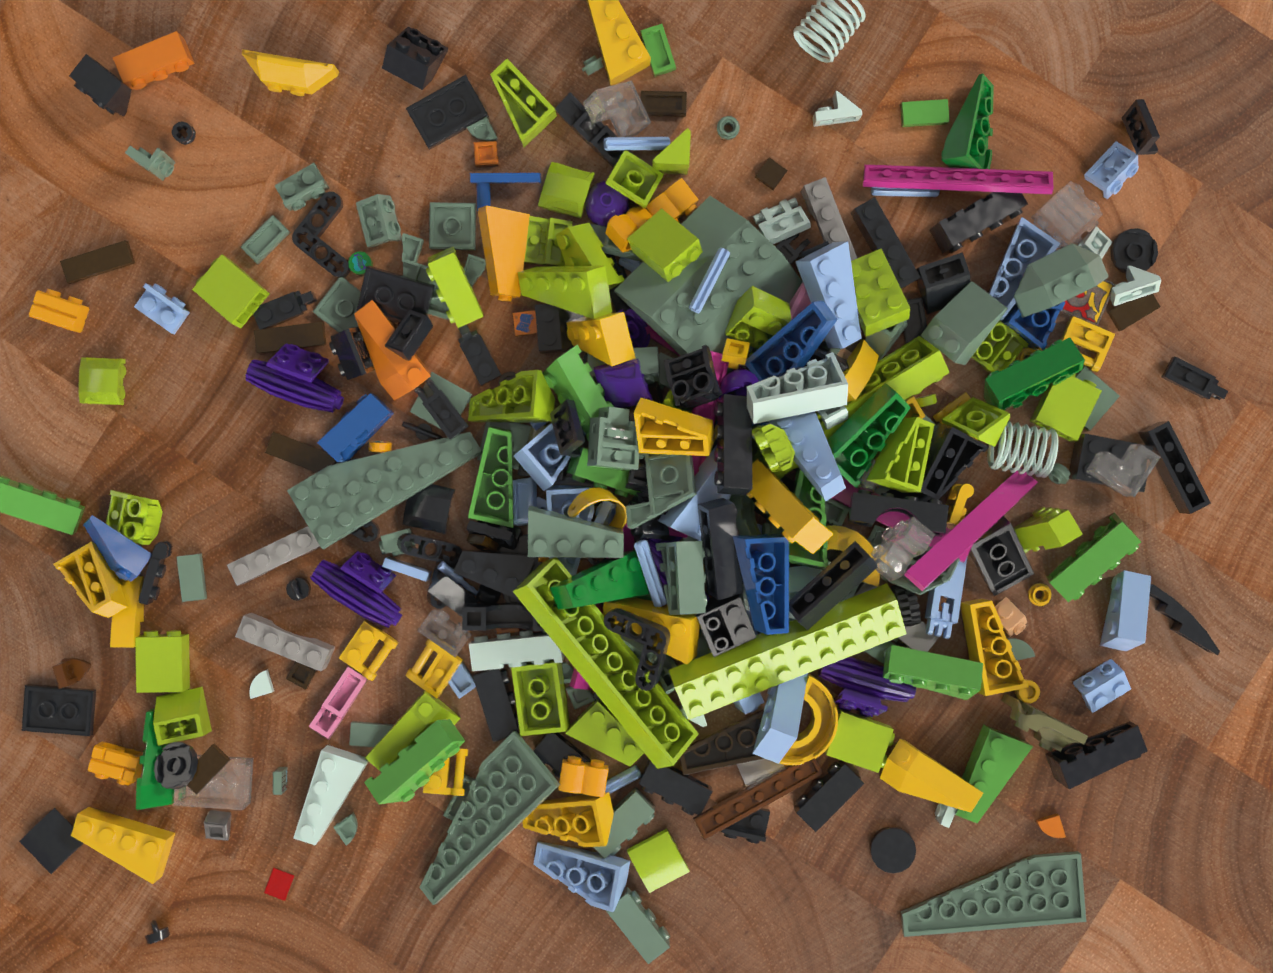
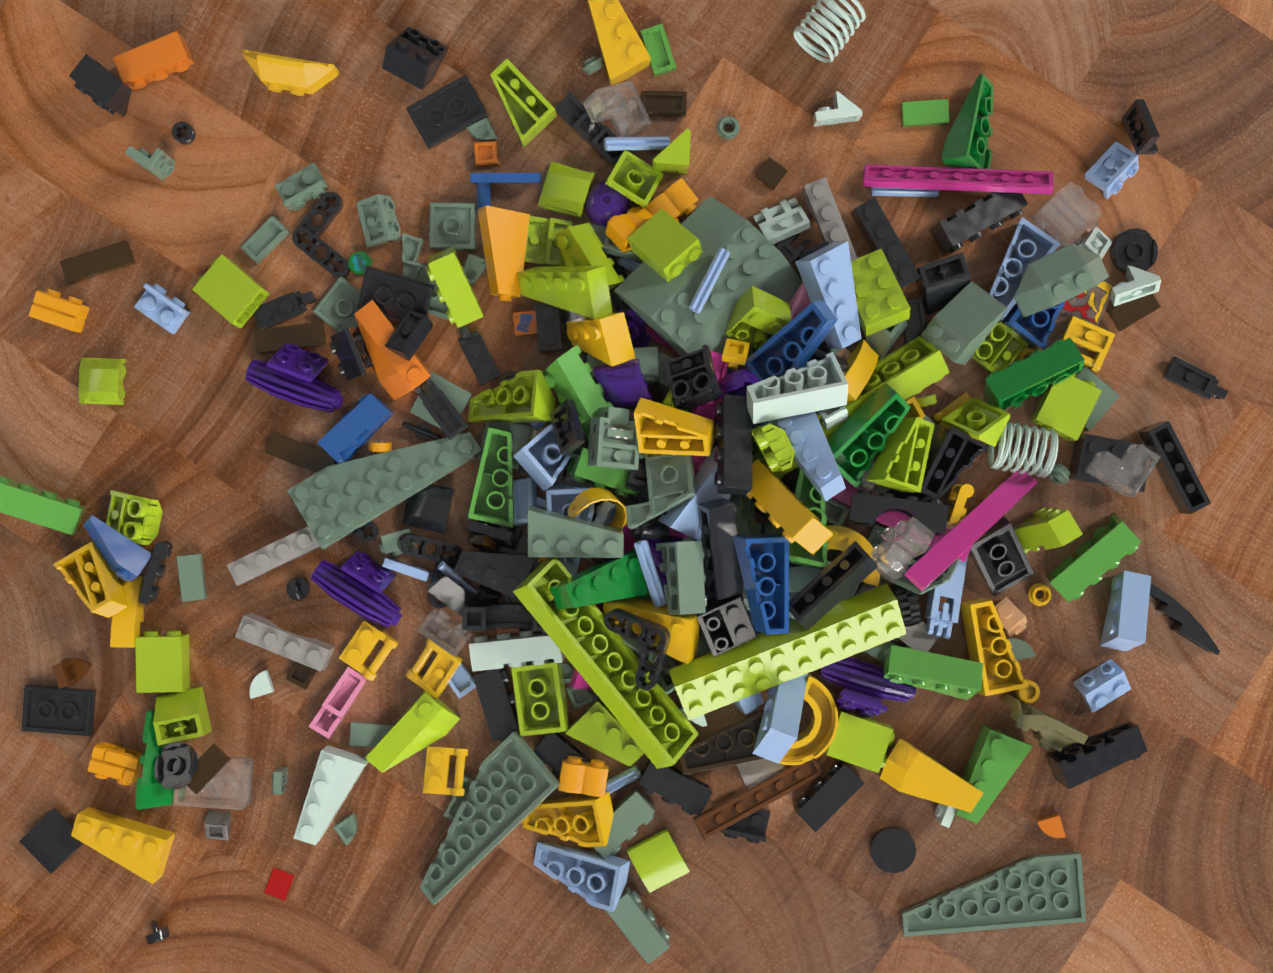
(416, 763): bright green wedge -> none

